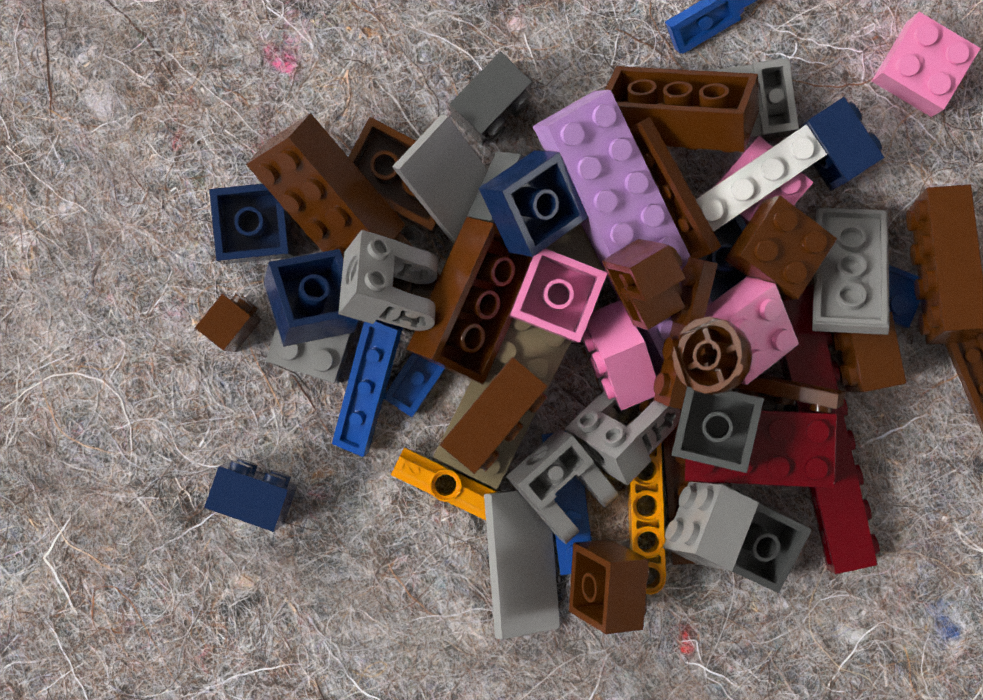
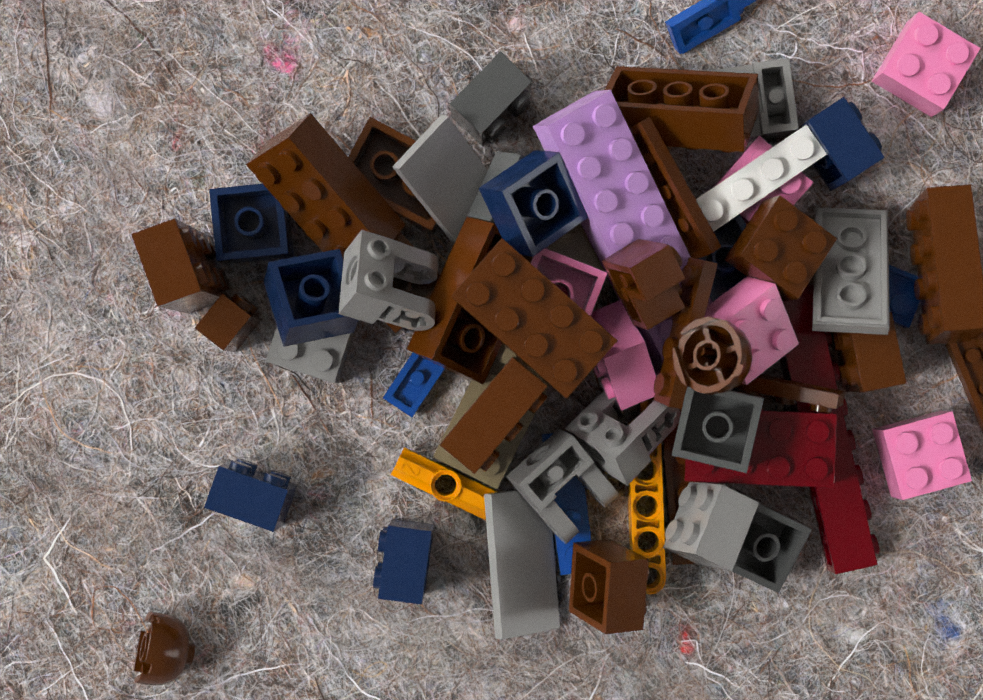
(162, 650): none -> reddish brown cylinder
(180, 266): none -> reddish brown brick
(366, 386): blue plate -> none
(405, 561): none -> dark blue brick
(533, 318): none -> reddish brown brick
(922, 455): none -> bright pink brick

